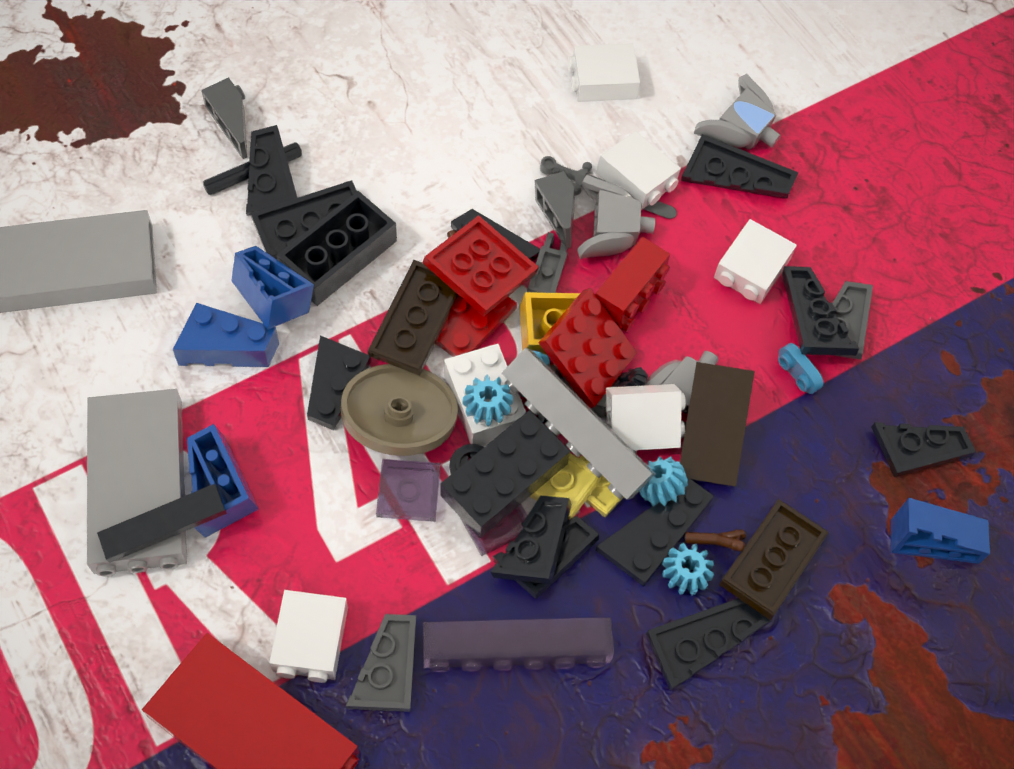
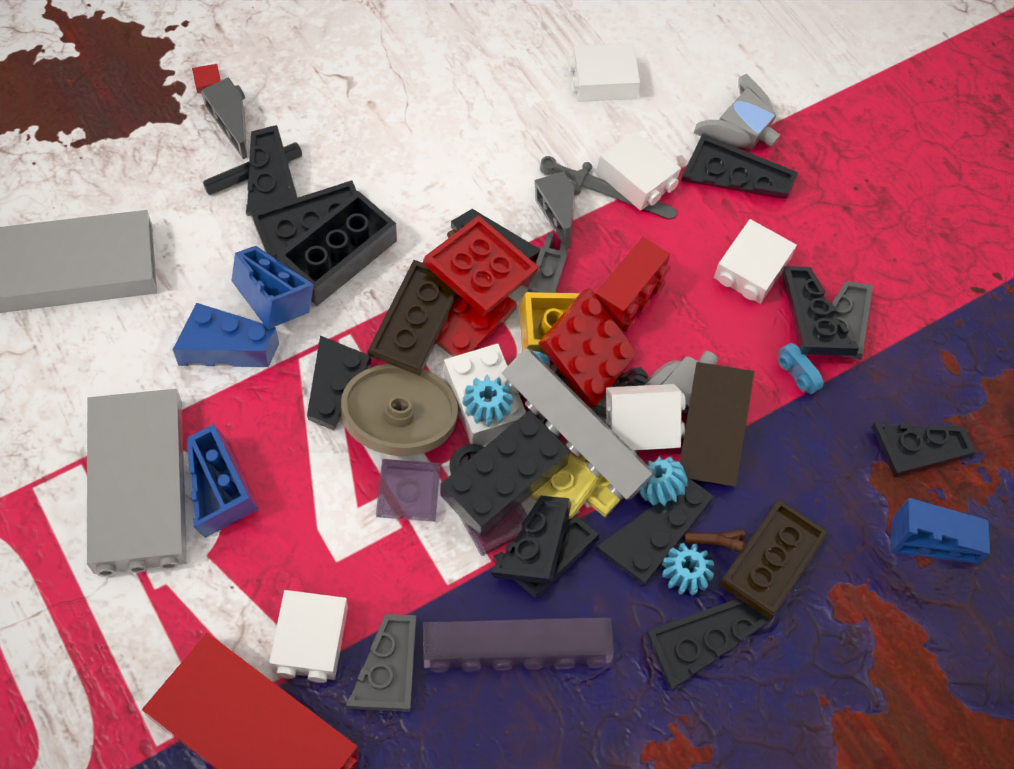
(161, 523): black tile -> none
(205, 76): none -> red tile
(615, 220): light grey torso -> none

